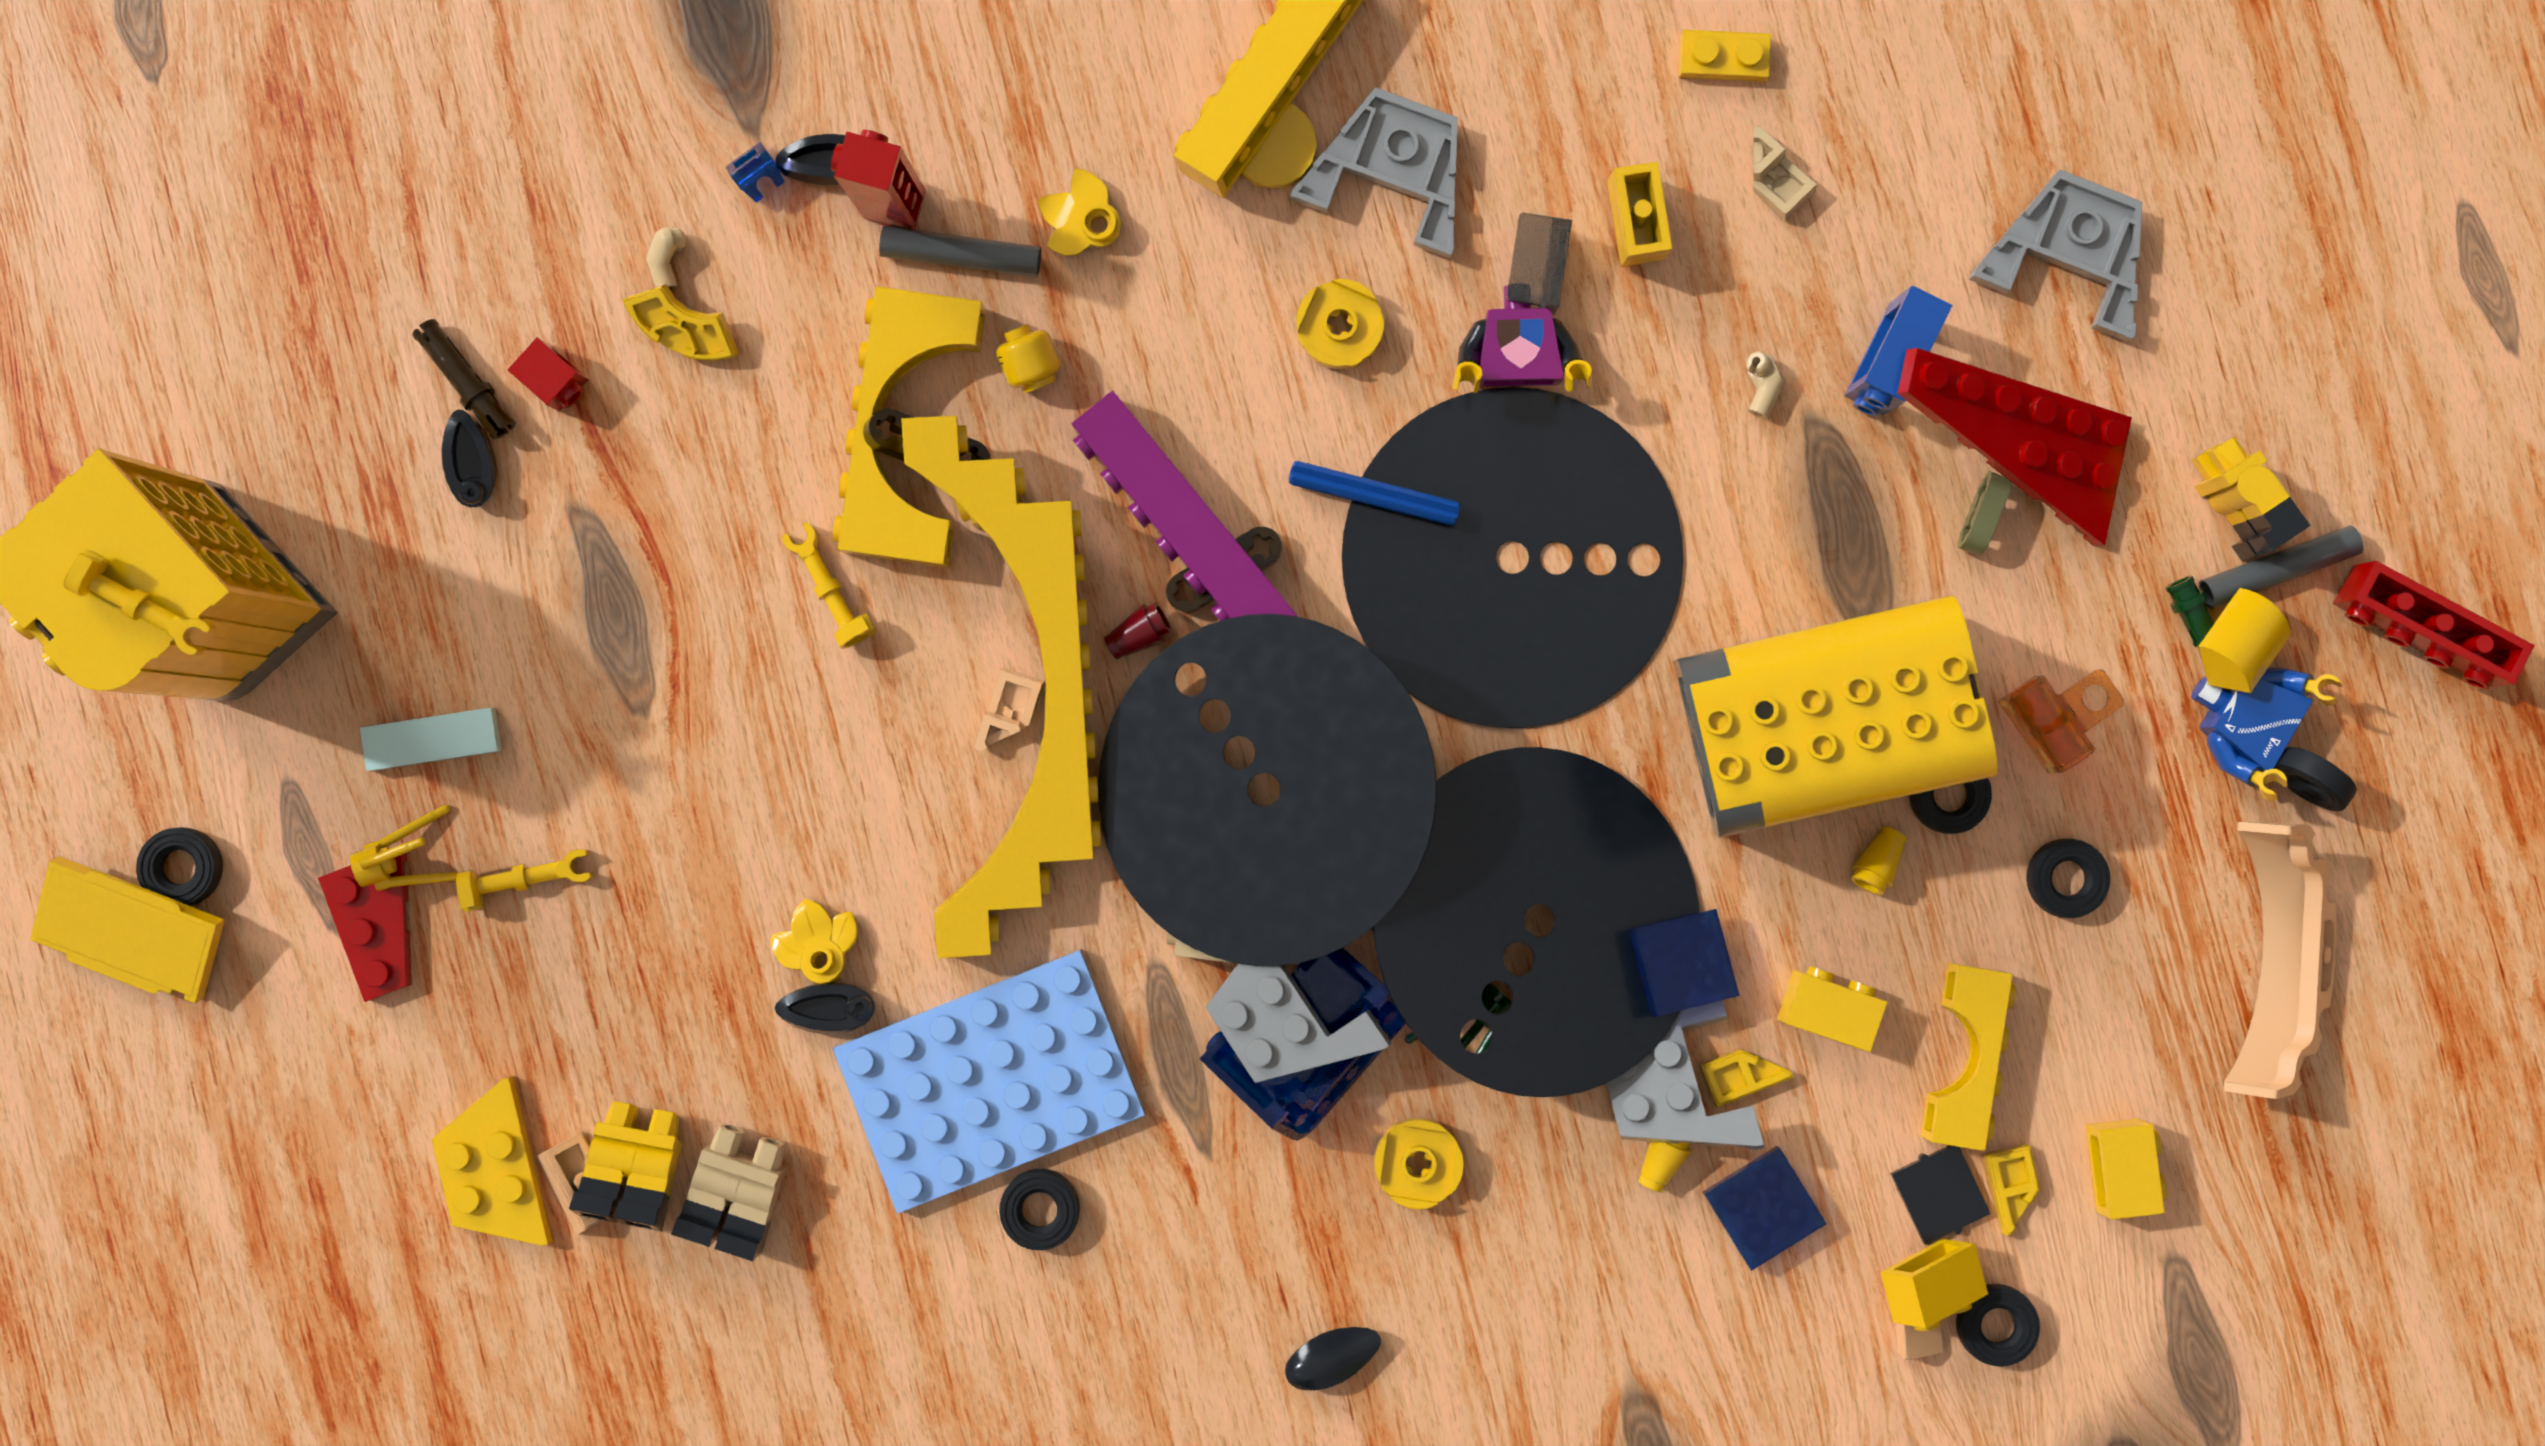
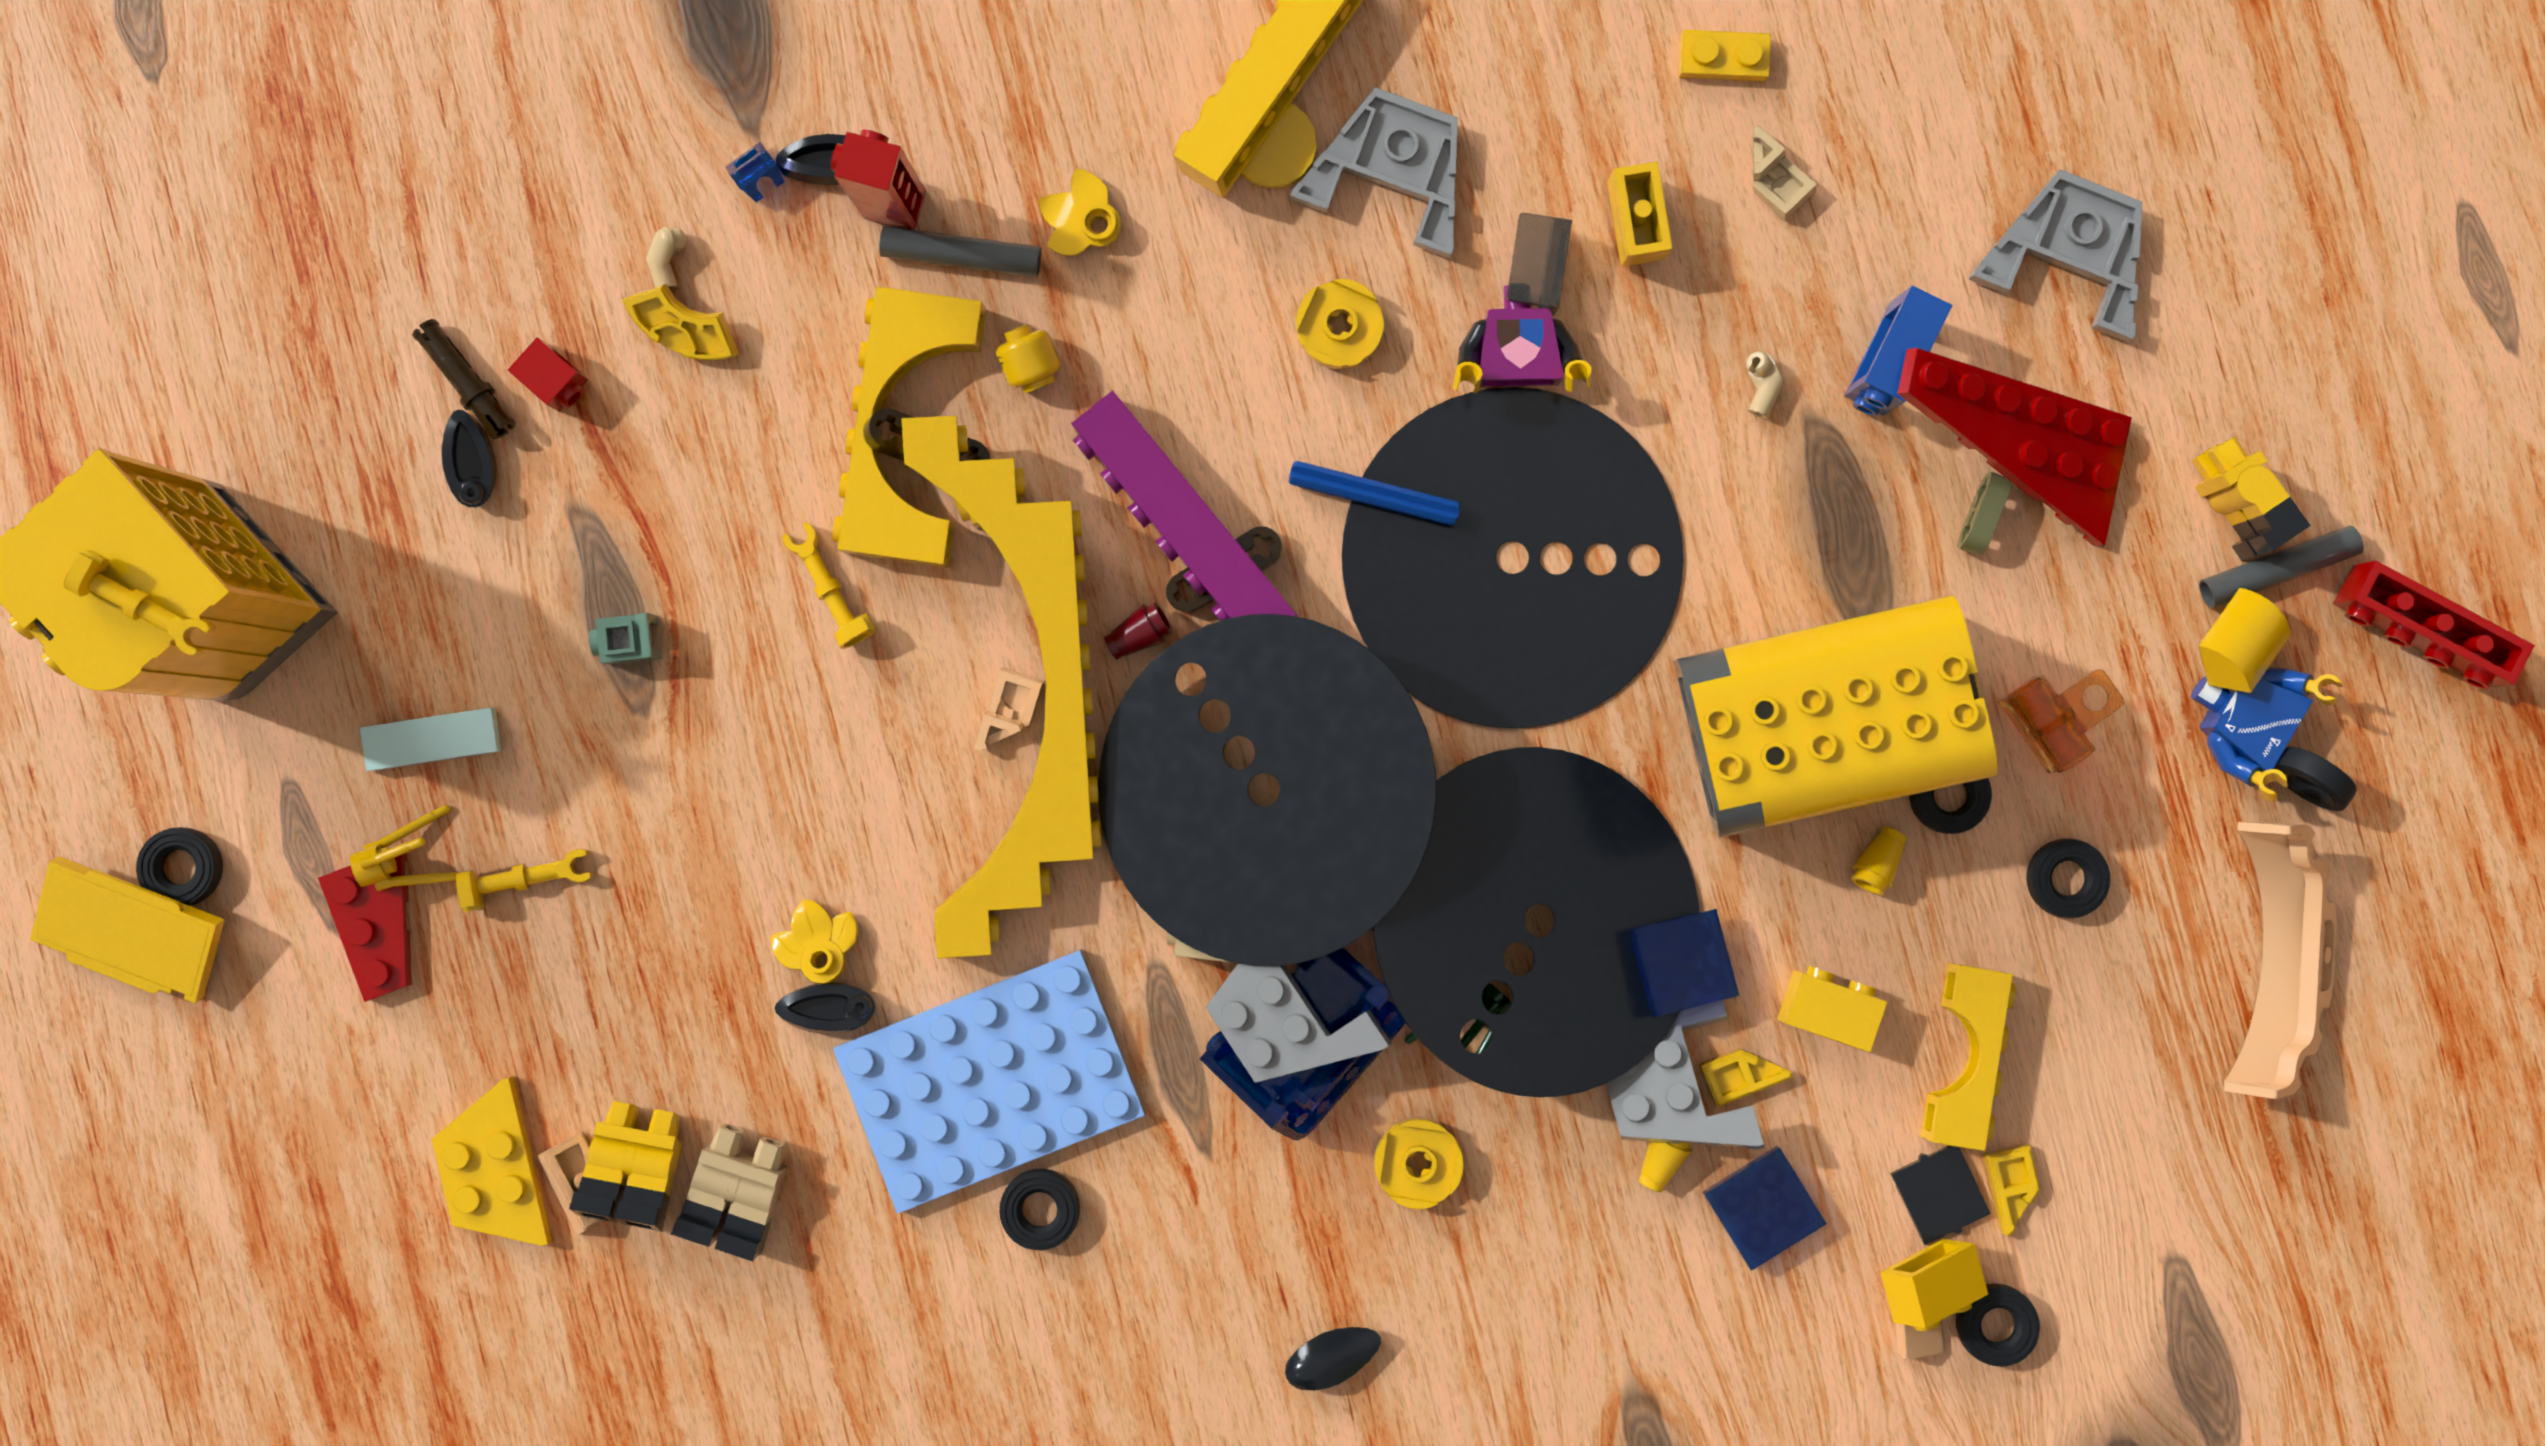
(624, 639): none -> sand green window
(2126, 1168): yellow piece -> none
(2191, 606): dark green pin -> none

